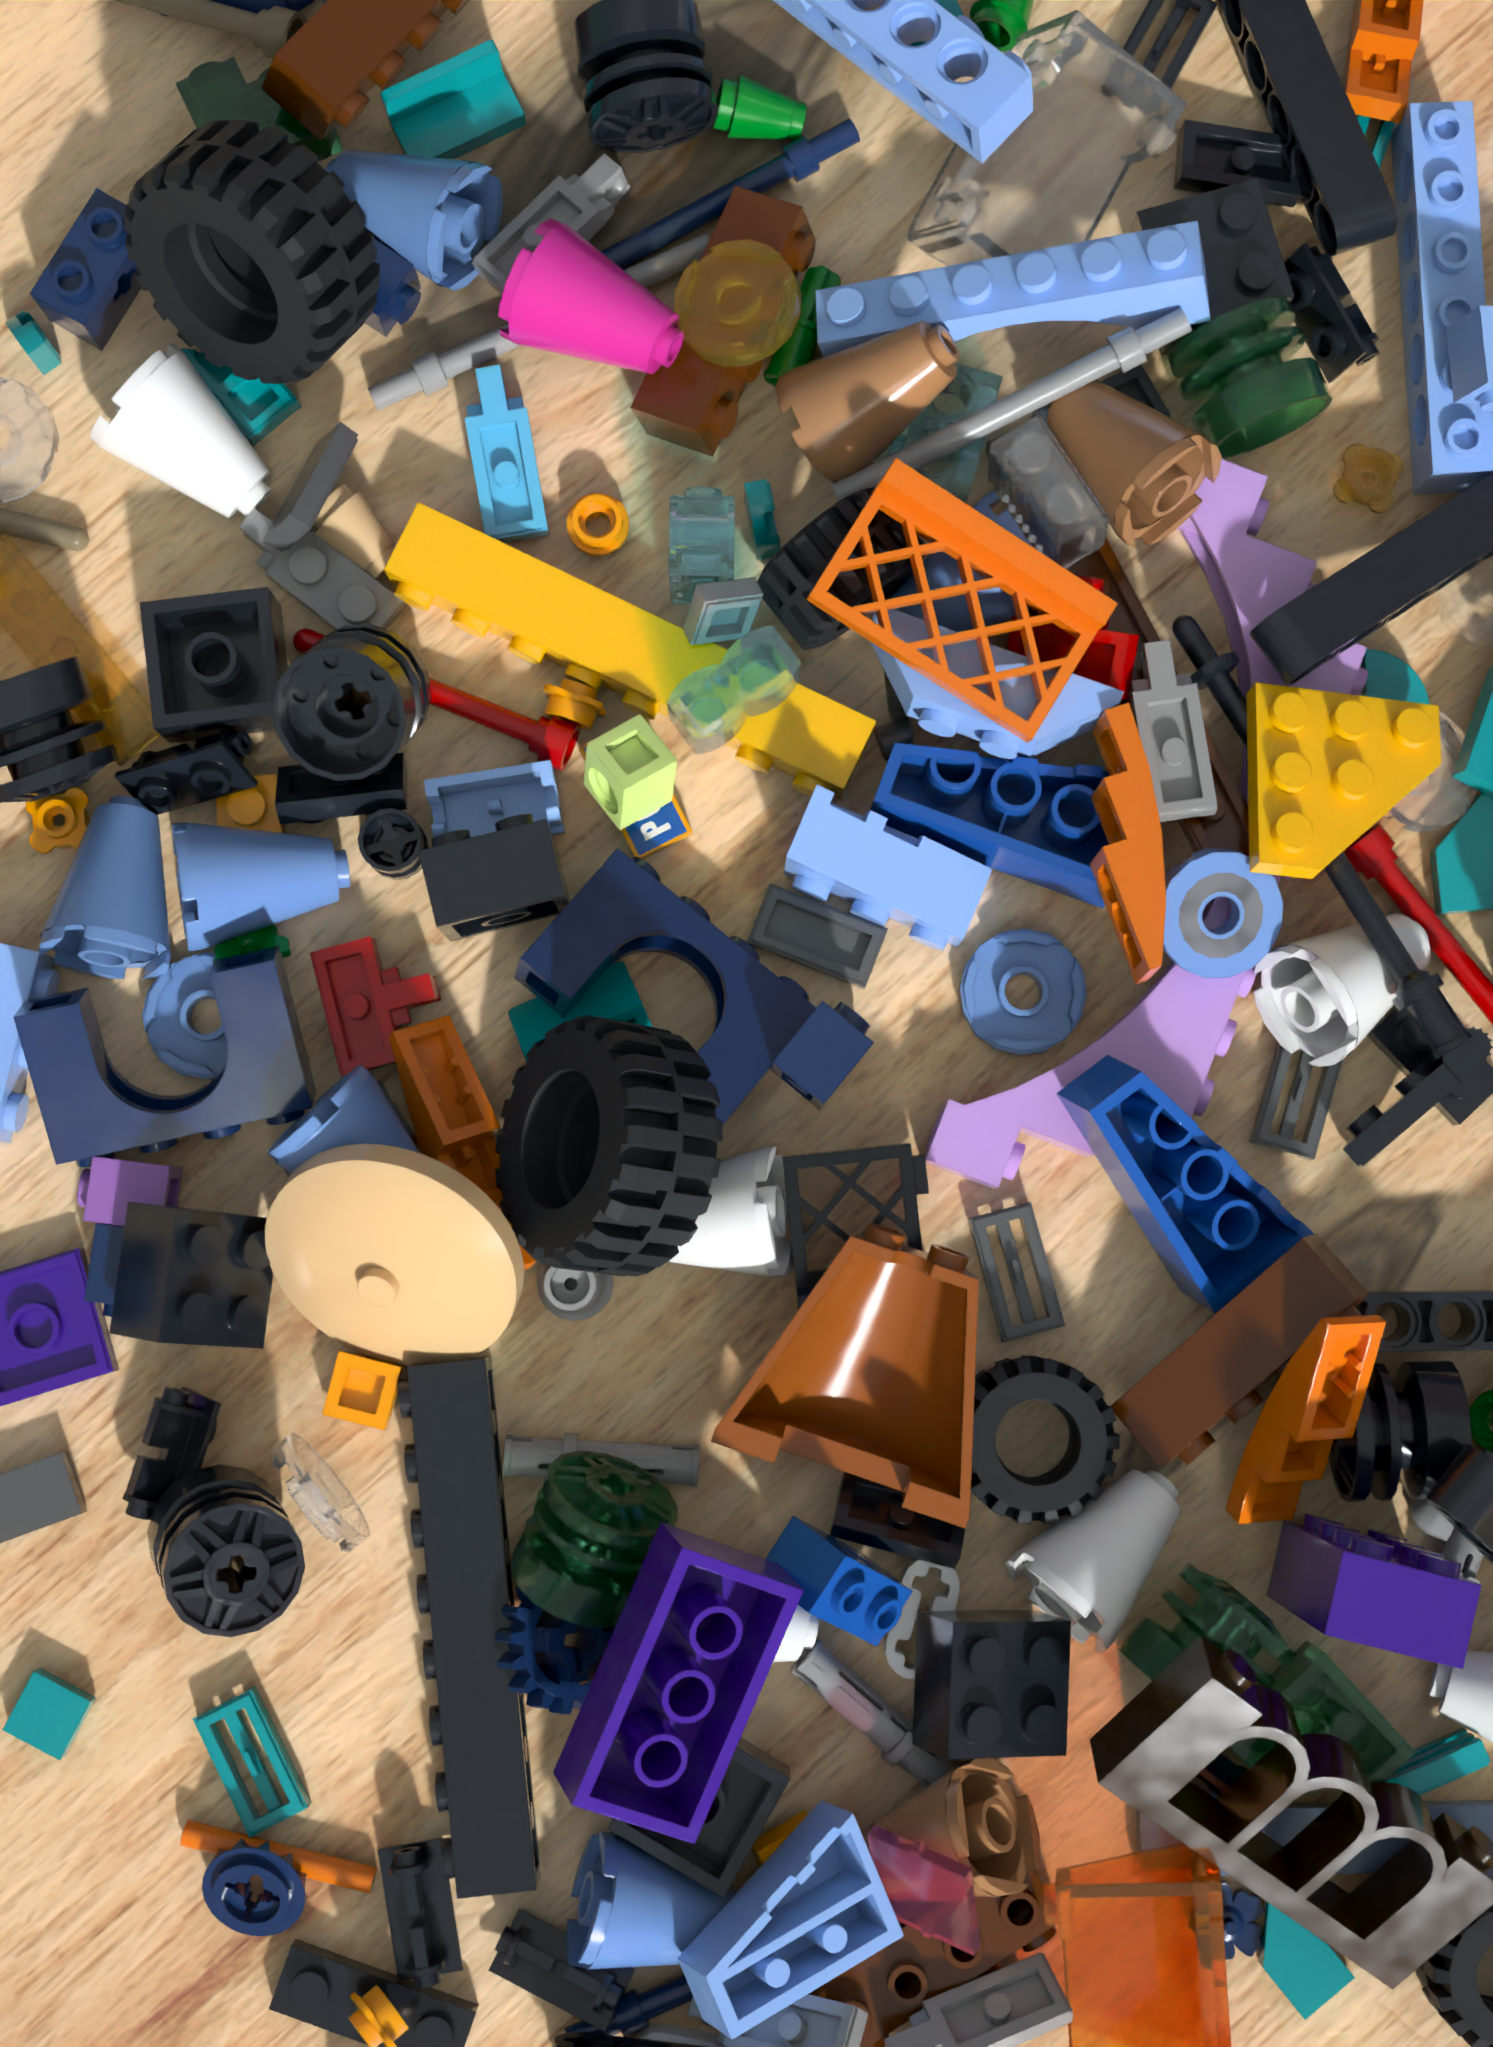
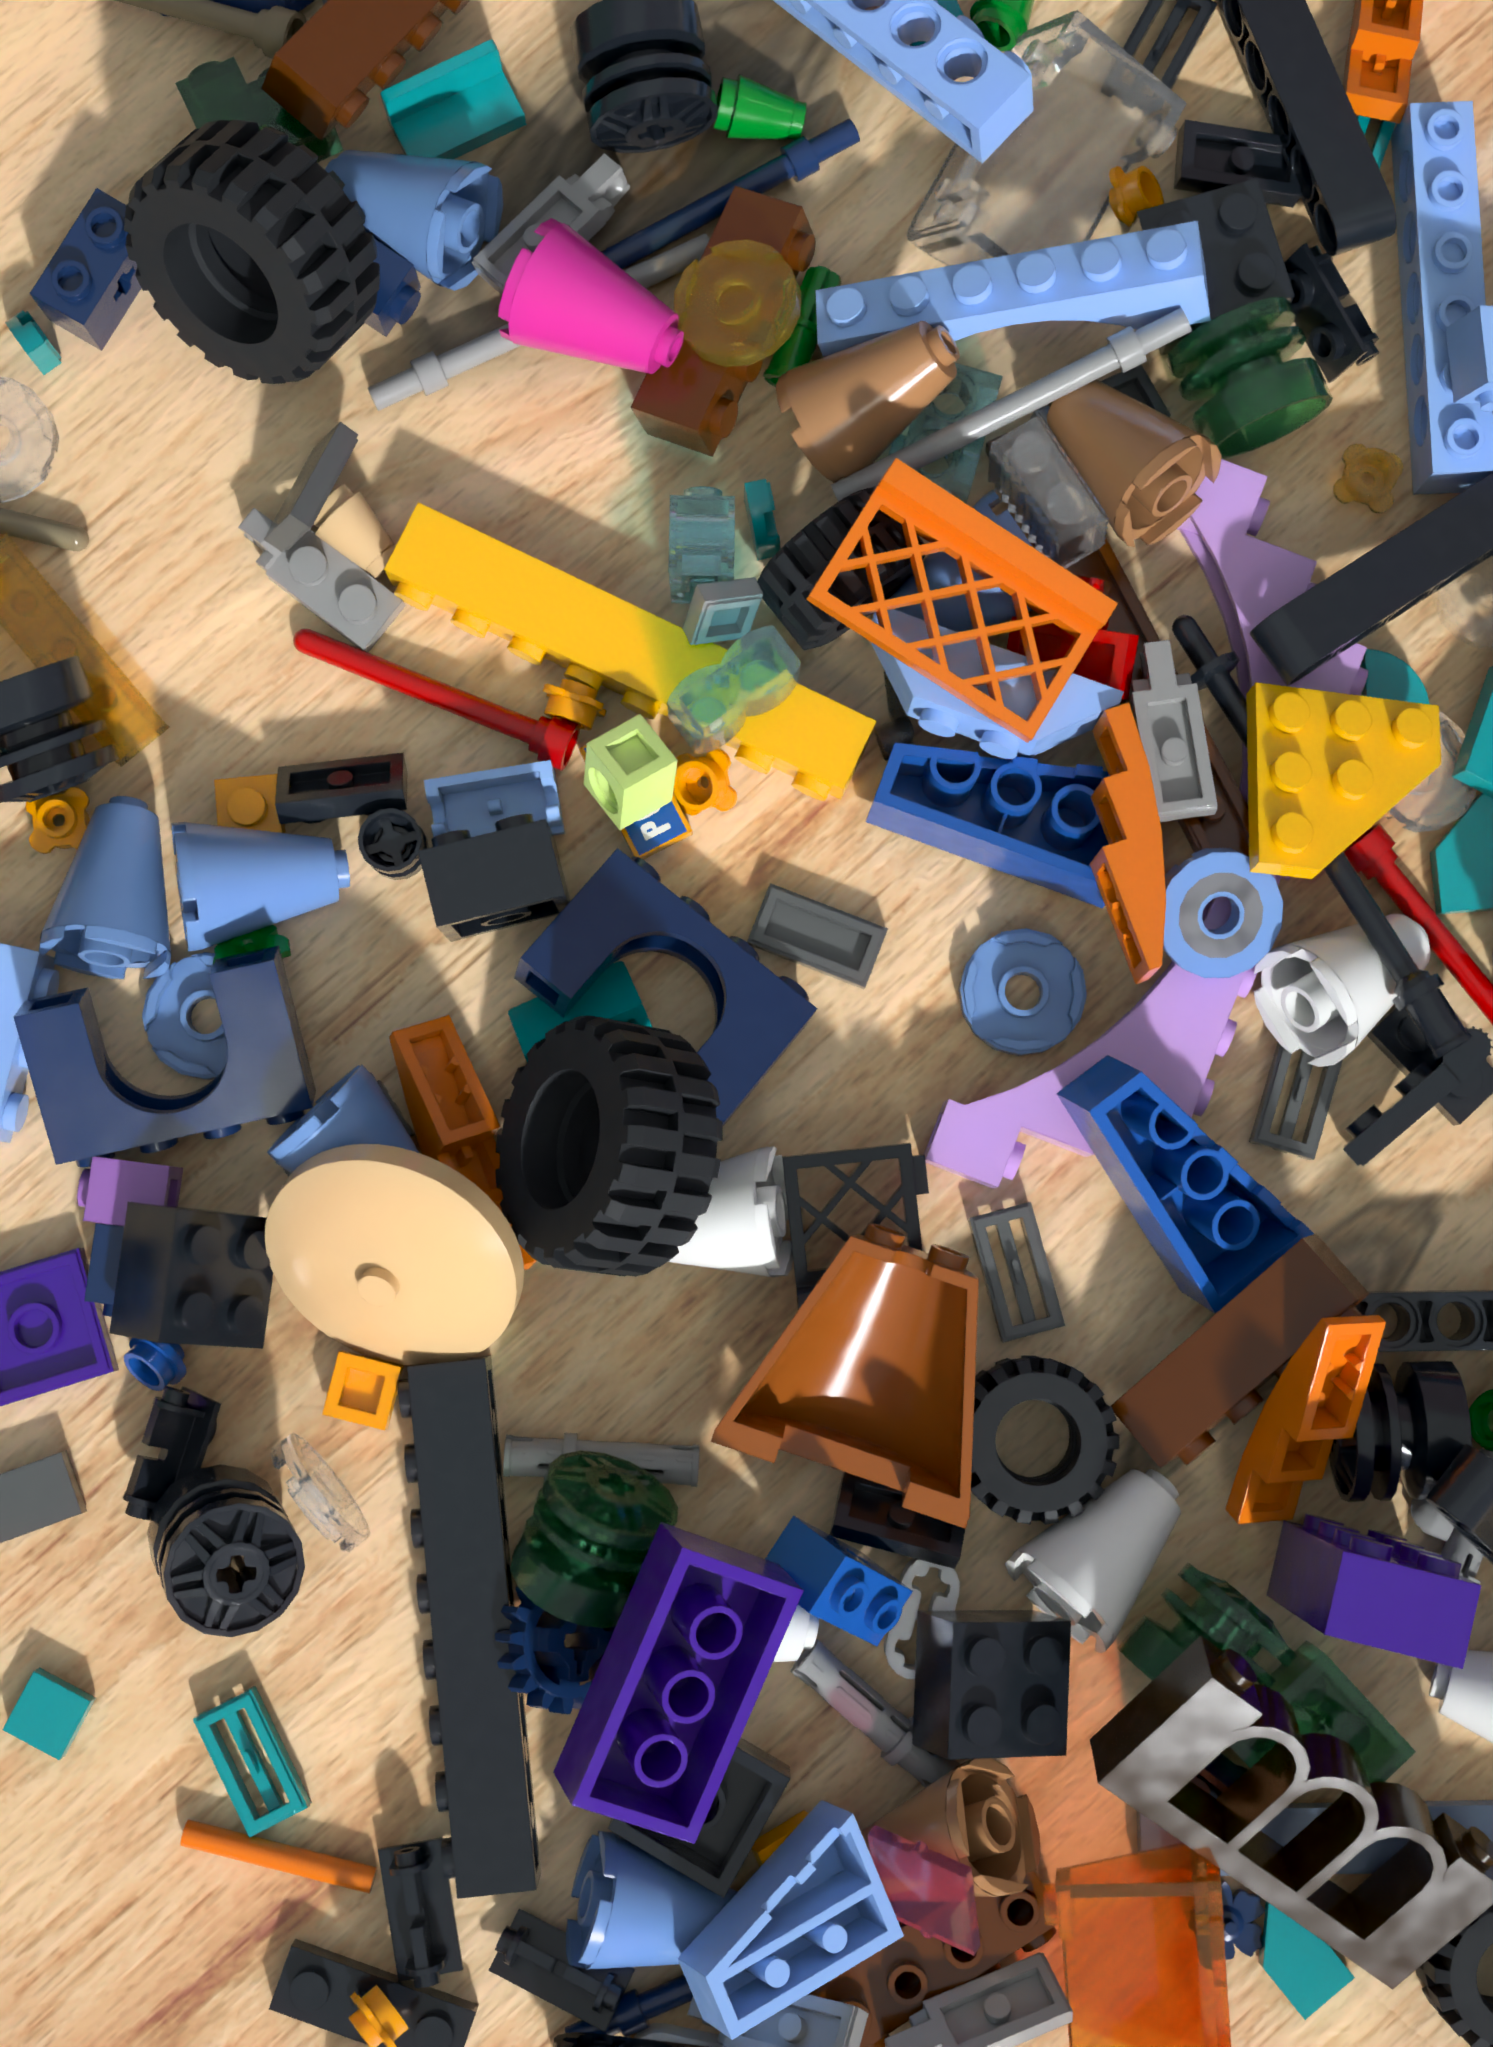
(155, 1363): none -> blue plate
(183, 436): white cone -> none
(190, 776): black hinge -> none
(213, 662): black brick -> none
(229, 1894): dark blue gear -> none
(251, 404): teal tile -> none
(343, 733): black wheel -> none
(366, 1002): red hinge -> none
(504, 462): medium azure hinge -> none
(573, 1293): light grey piece -> none
(595, 506): light orange plate -> none
(688, 786): none -> light orange plate
(823, 1052): dark blue brick -> none
(884, 872): light blue wedge -> none
(1133, 192): none -> light orange plate
(1441, 1762): teal tile -> none

